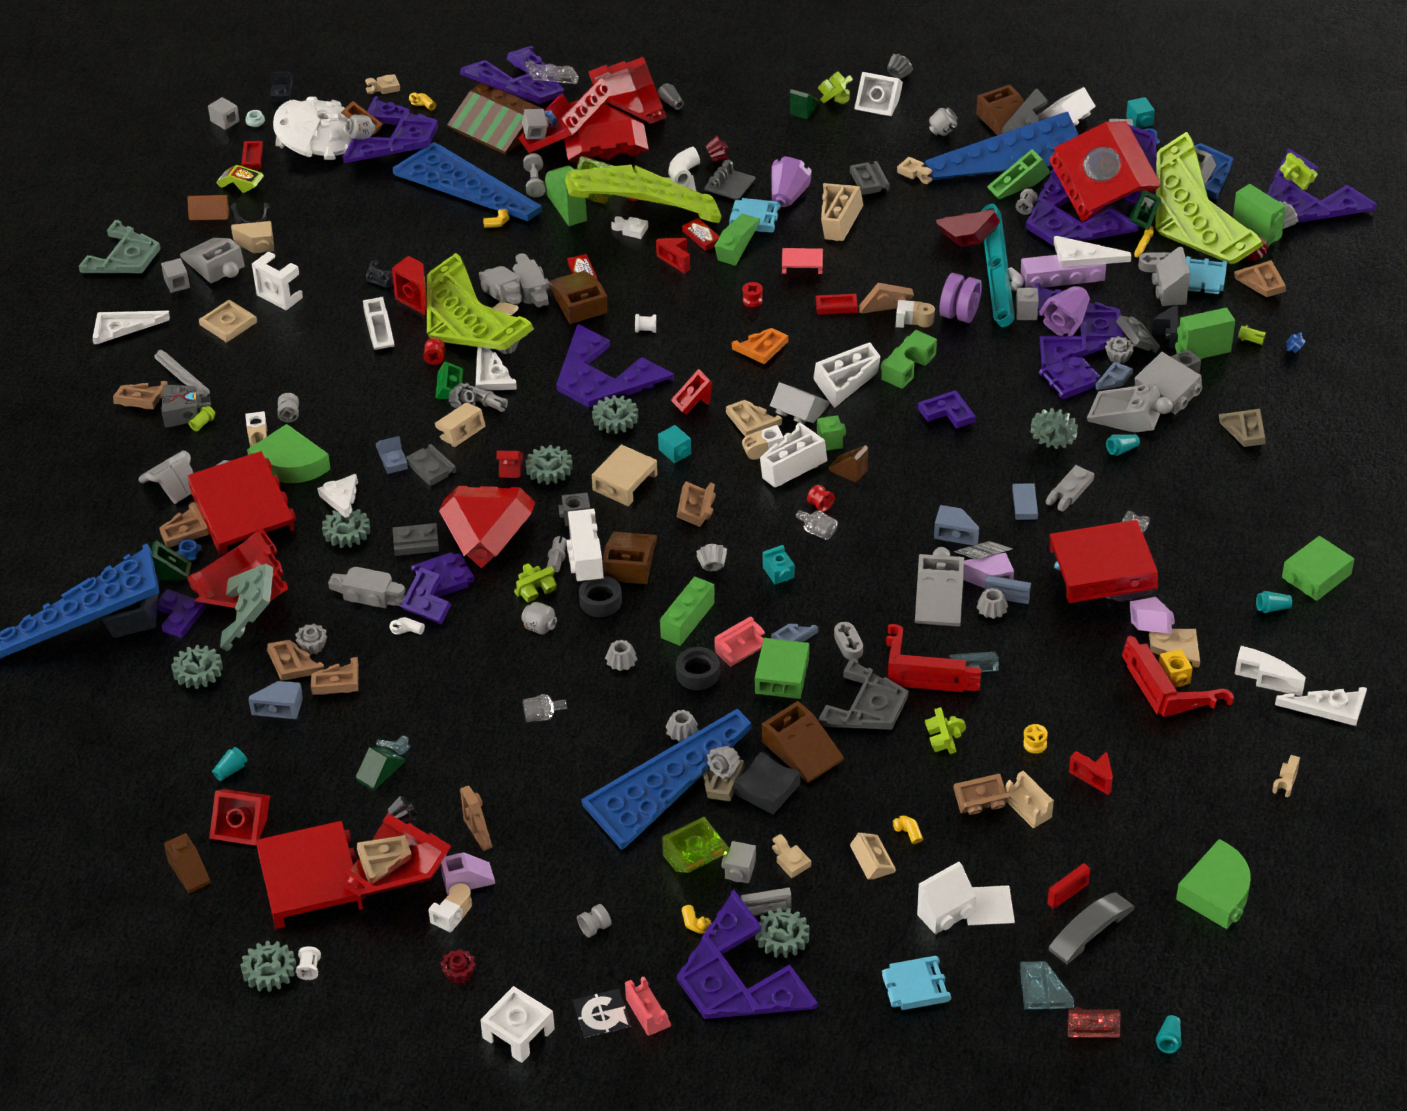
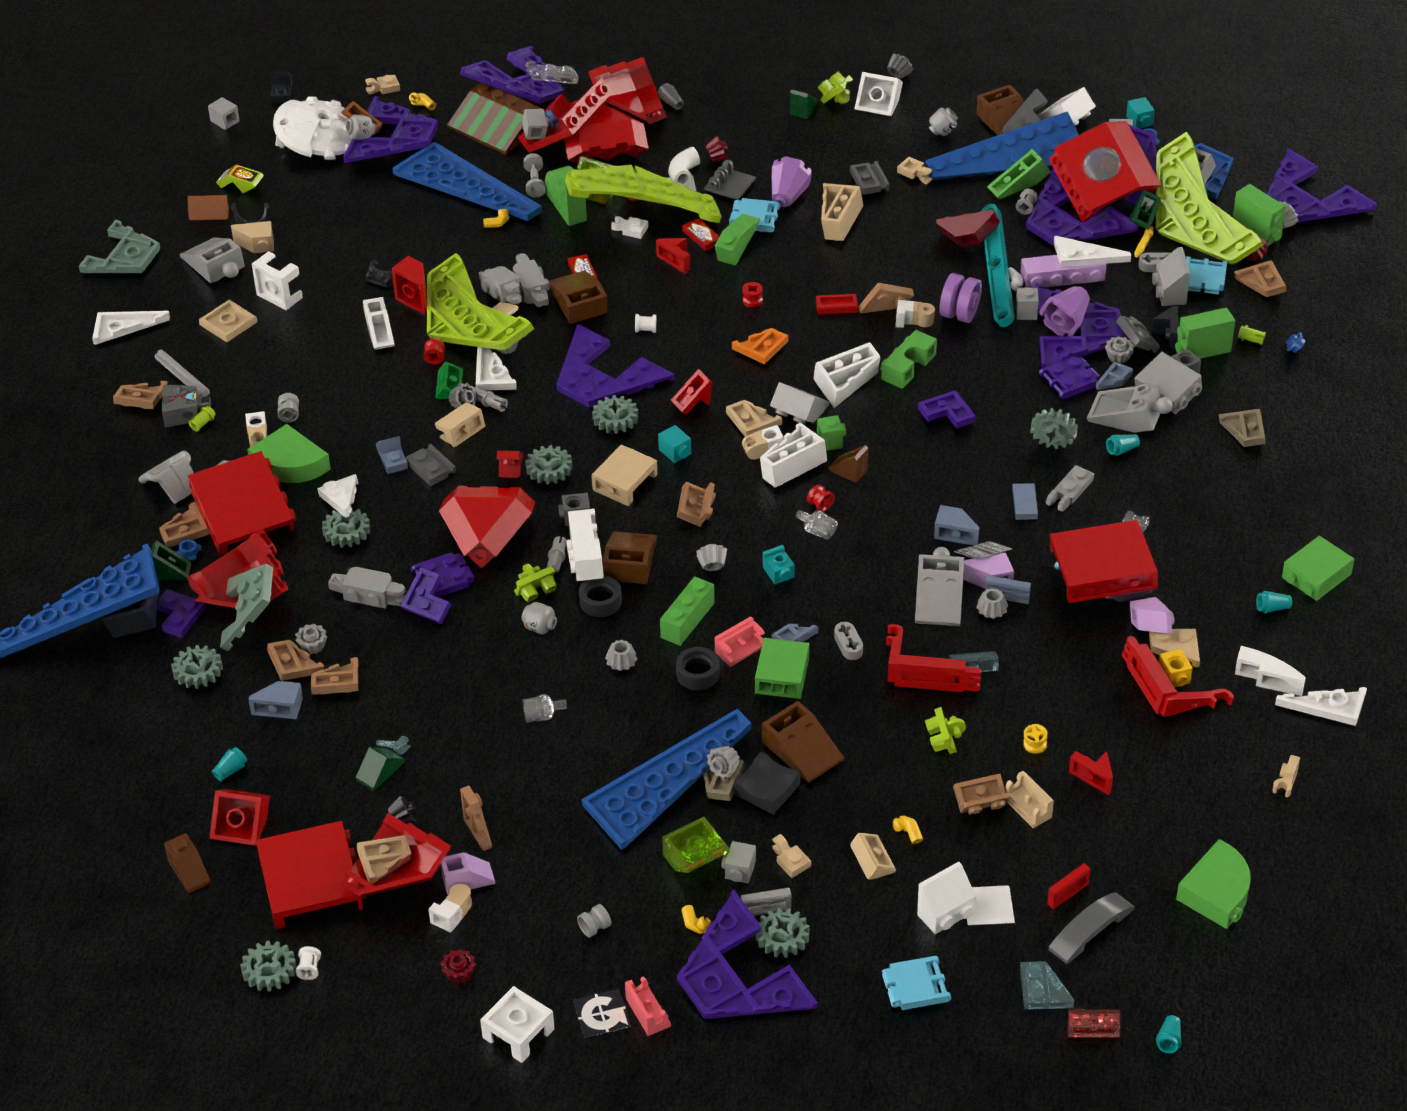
(175, 275): light grey brick -> none
(252, 155): red tile -> none
(255, 118): light aqua plate -> none
(405, 625): white arm -> none
(415, 539): dark grey plate -> none
(681, 725): light grey piece -> none
(802, 258): coral hinge -> none
(875, 705): dark grey wing -> none
(1297, 171): lime hips -> none

